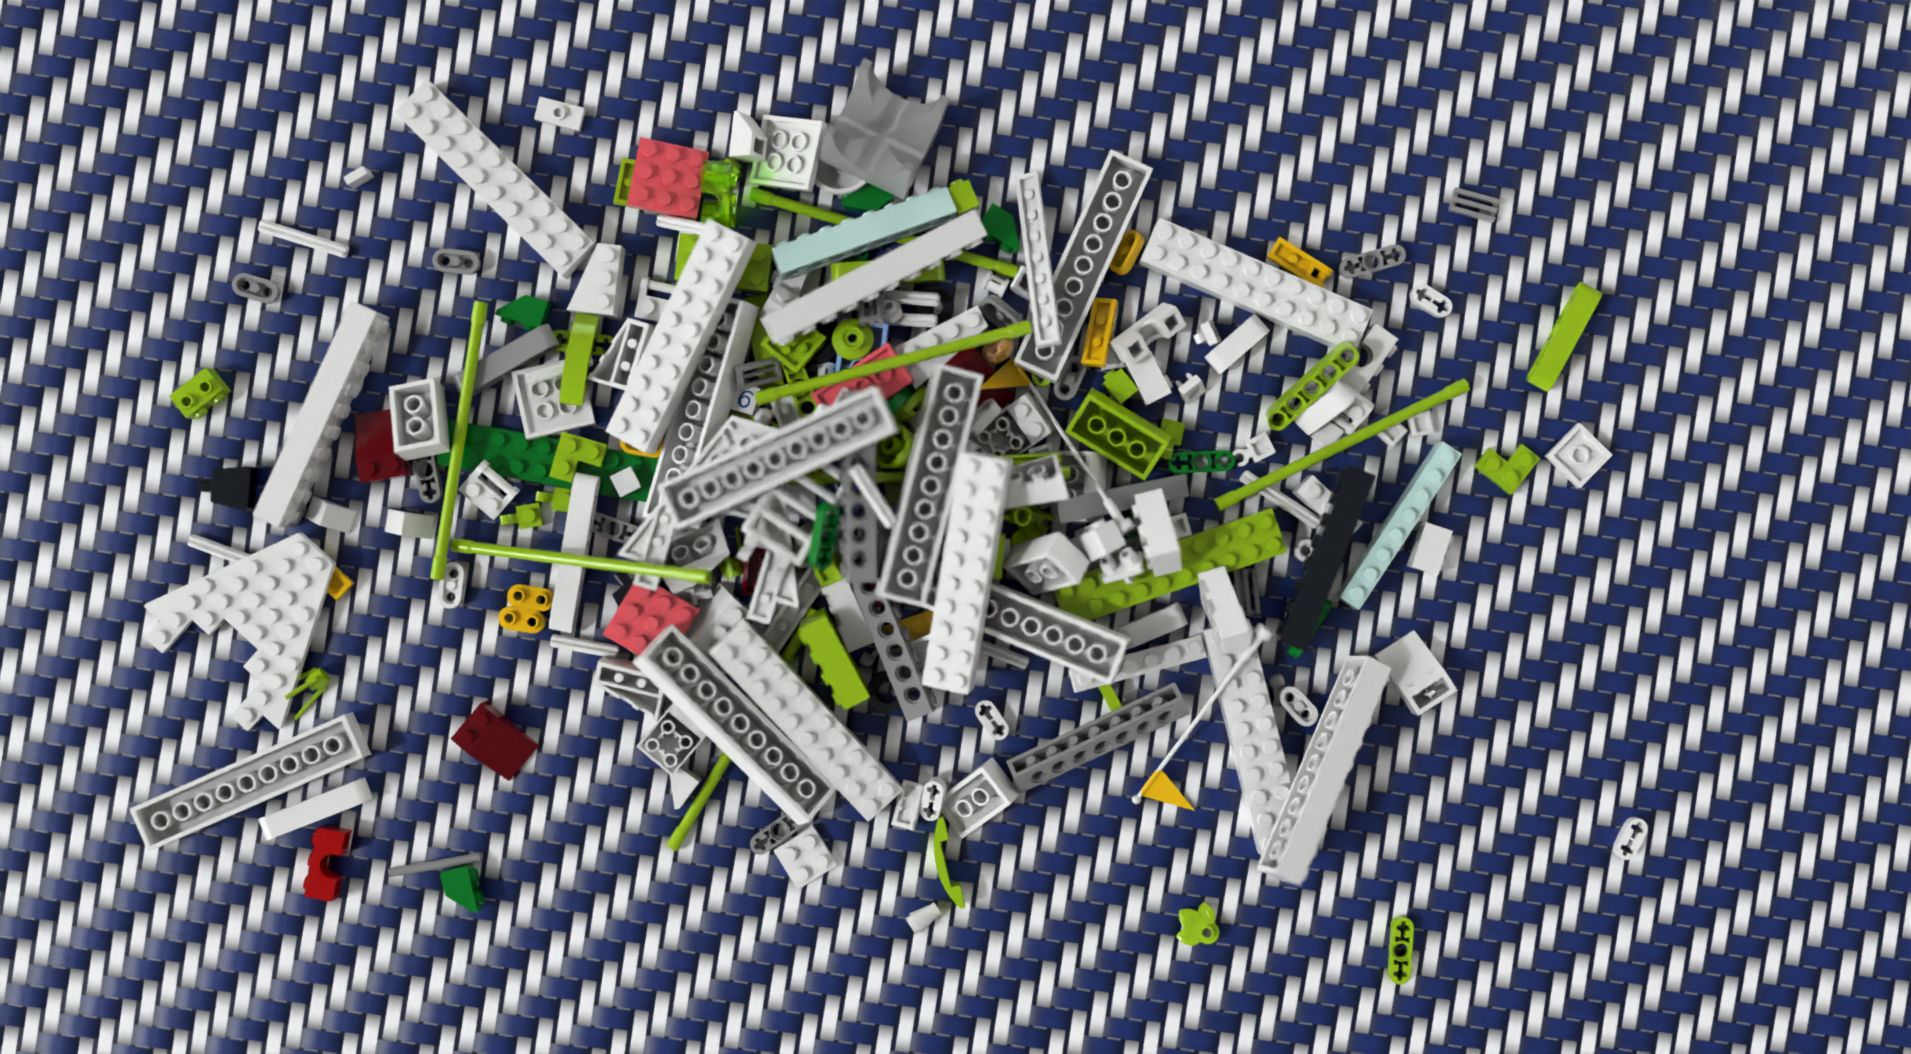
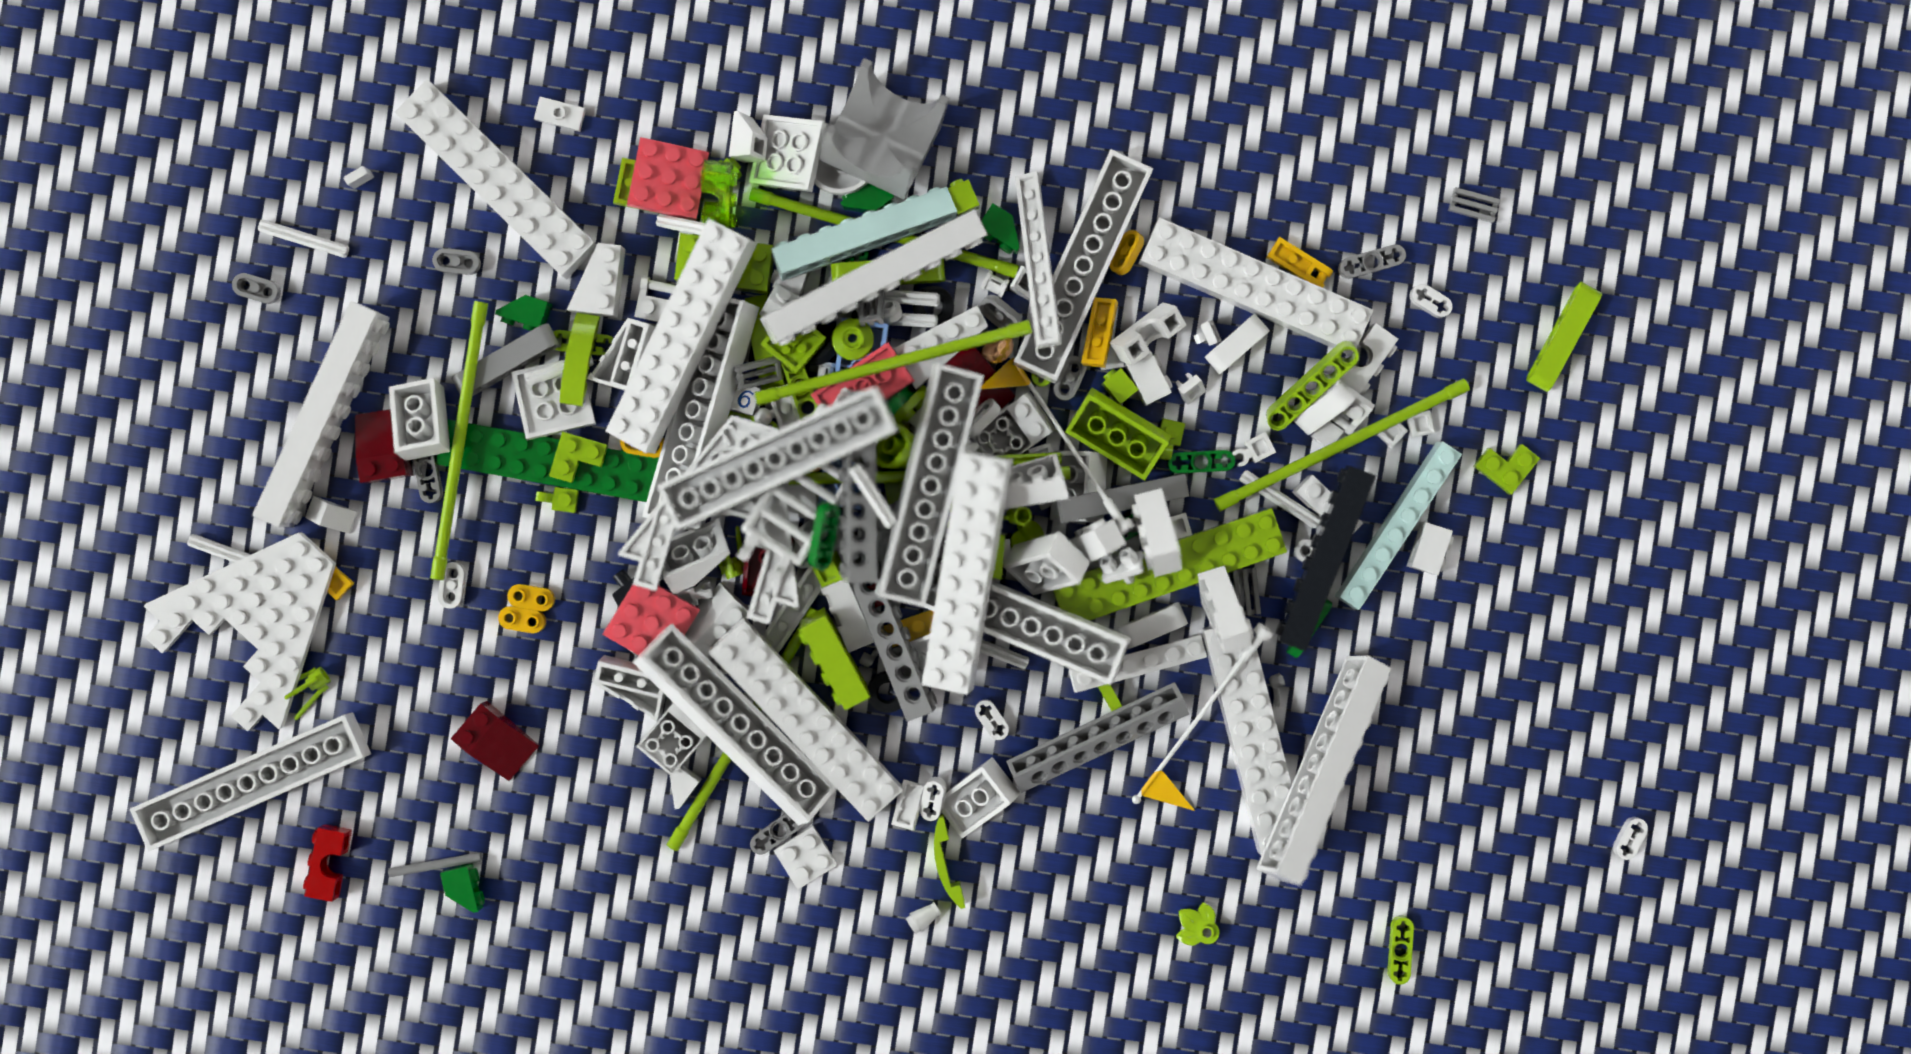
(200, 394): lime brick -> none
(232, 487): black torso -> none
(315, 808): white beam -> none
(409, 524): white slope -> none
(484, 494): white plate -> none
(526, 516): lime plate -> none
(575, 541): white beam -> none
(584, 646): white axle -> none
(599, 517): light grey beam -> none
(625, 481): white tile -> none
(689, 574): lime piece -> none
(1039, 516): lime plate -> none
(1297, 704): white plate -> none
(1416, 673): white slope -> none
(1578, 455): white plate -> none

